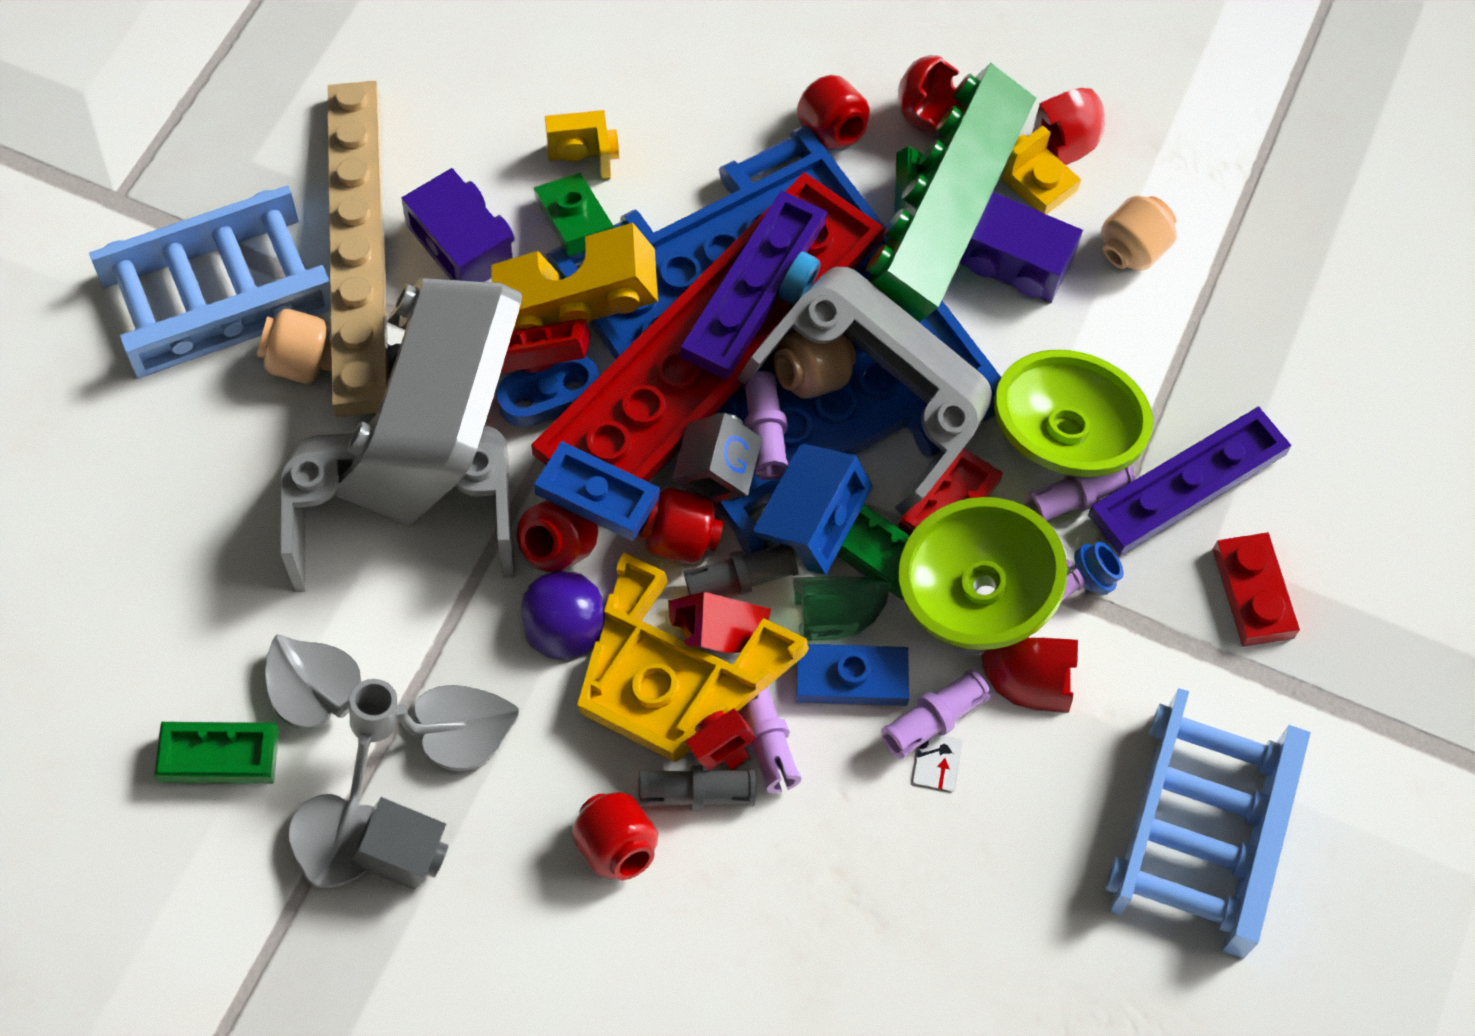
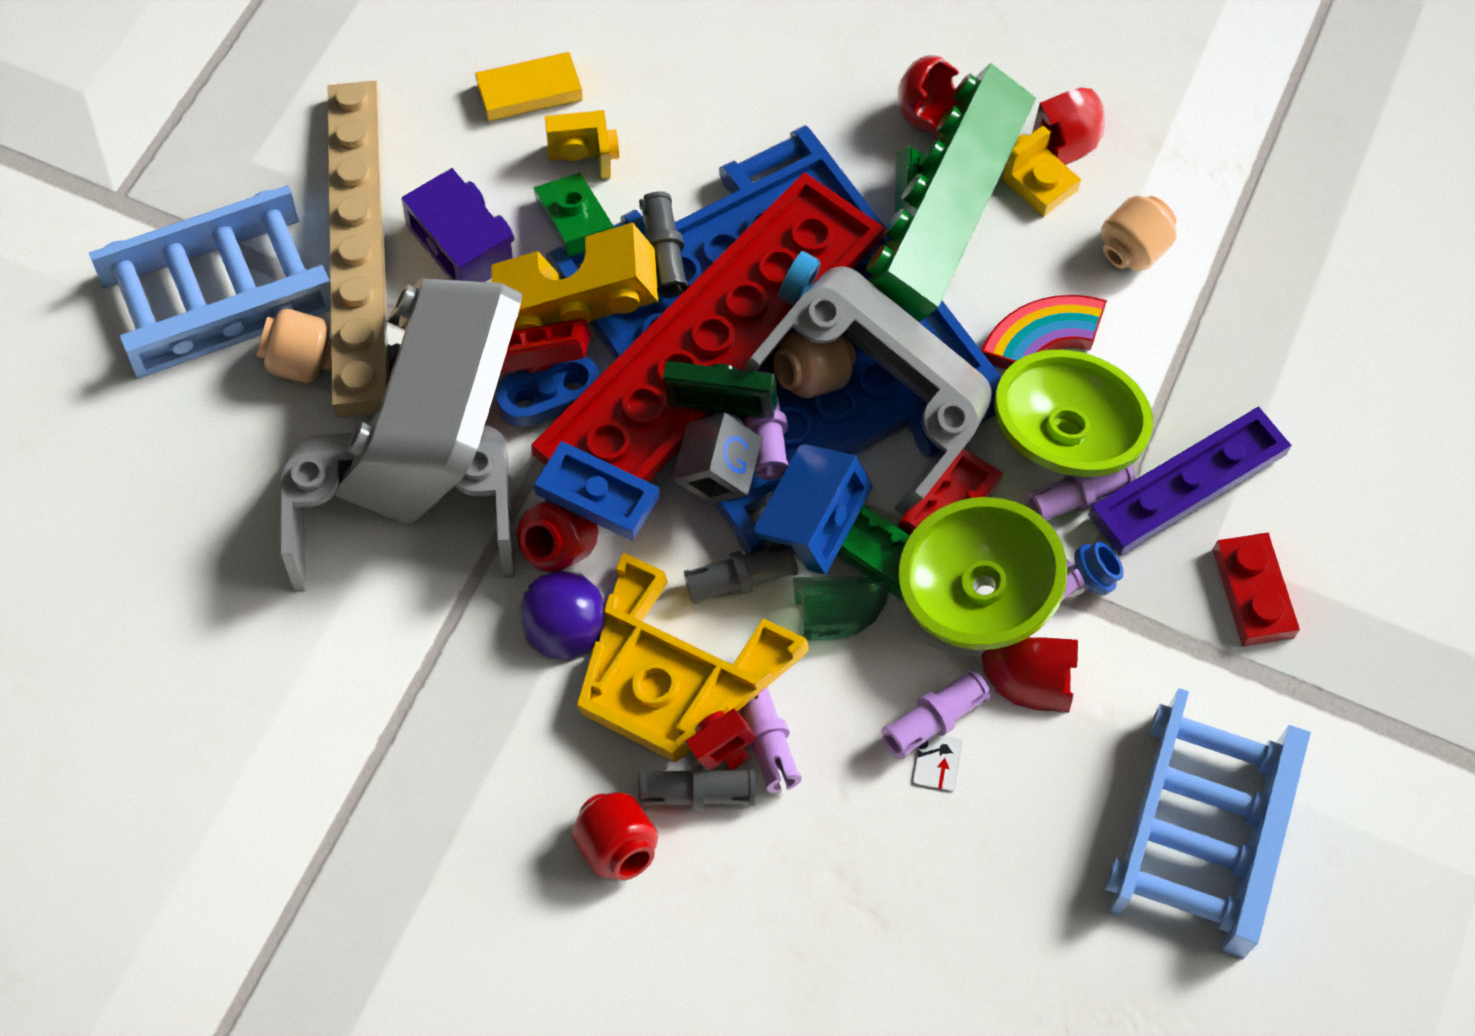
(217, 752): green plate -> none
(311, 682): light grey plant -> none
(400, 844): dark grey brick -> none
(528, 86): none -> yellow tile
(667, 242): none -> dark grey pin
(681, 527): red head -> none
(716, 621): brick -> none
(720, 389): none -> dark green plate
(752, 285): dark purple plate -> none
(834, 111): red head -> none
(853, 675): blue plate -> none
(1022, 247): dark purple brick -> none
(1043, 326): none -> tile

